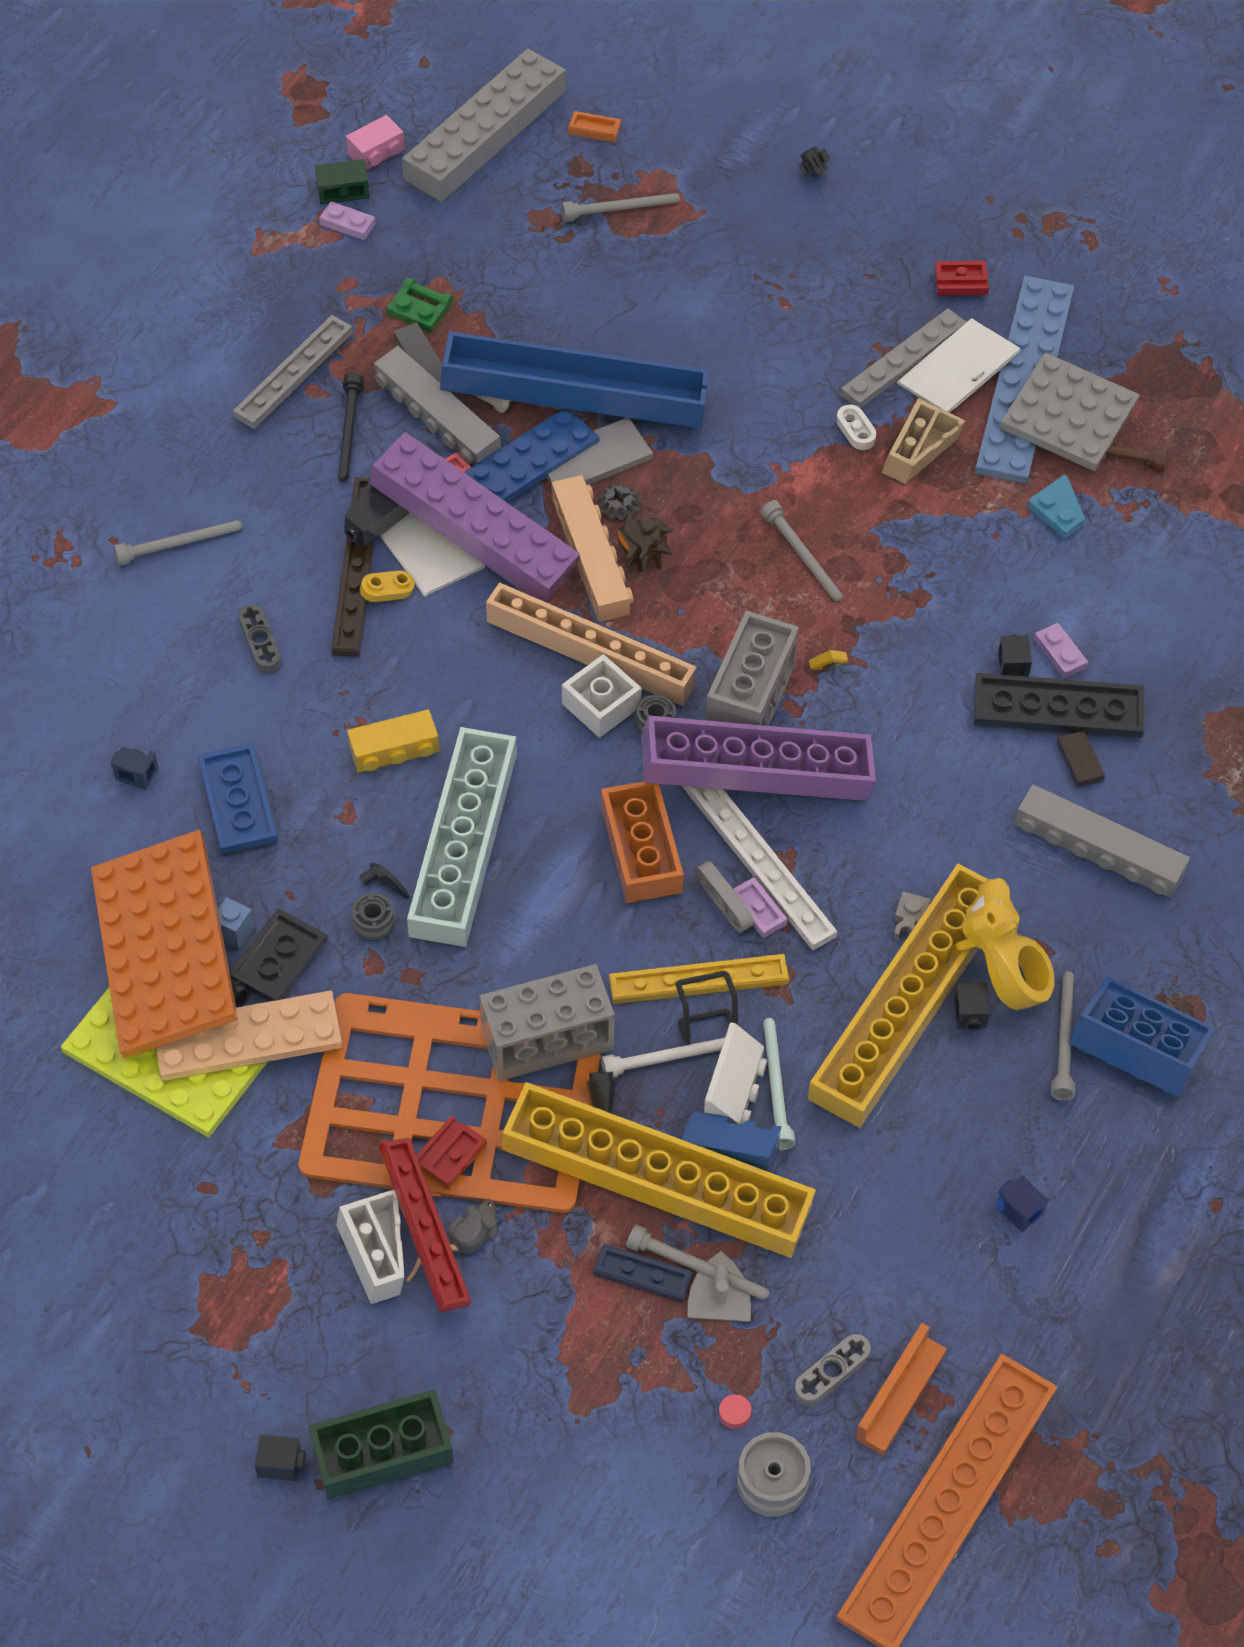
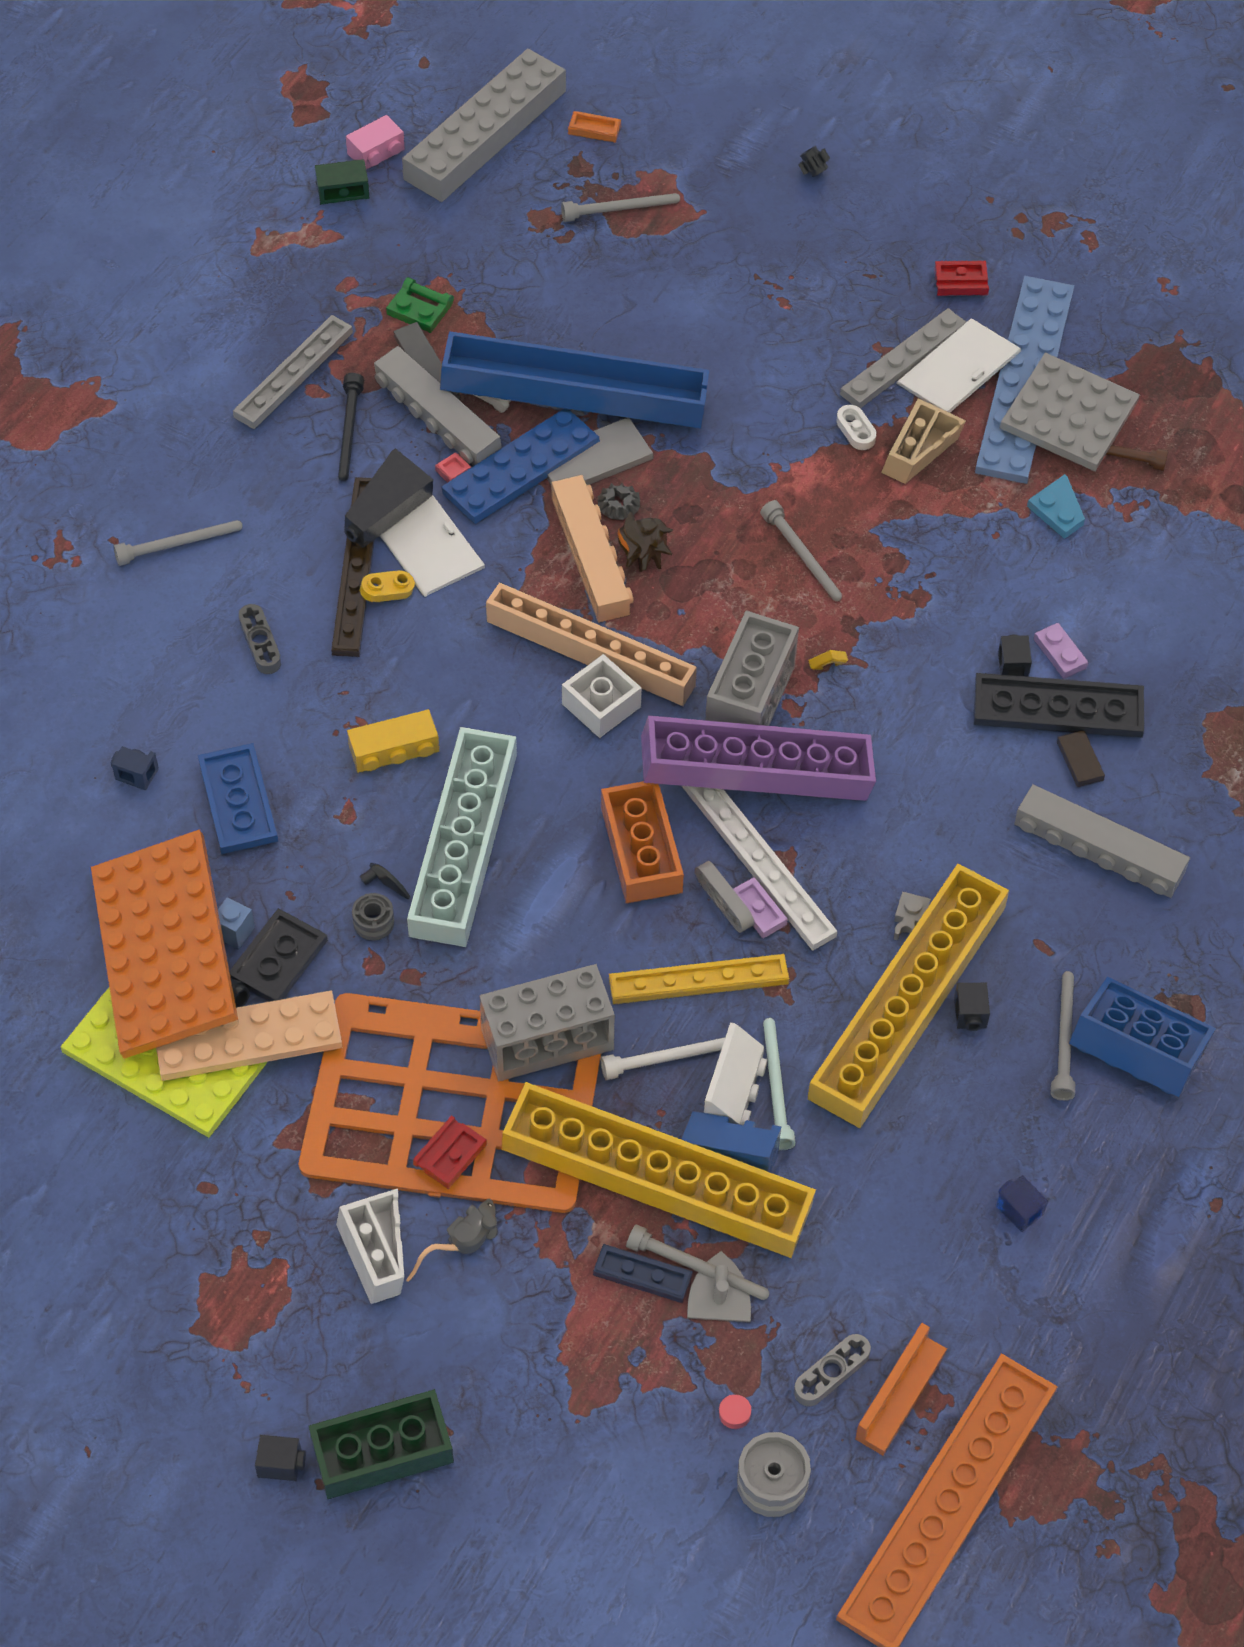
(347, 220): lavender plate -> none
(425, 1225): red tile -> none
(473, 518): medium lavender brick -> none
(602, 1090): black cone -> none
(653, 706): dark grey wheel -> none
(684, 1022): black piece -> none
(992, 927): yellow animal -> none

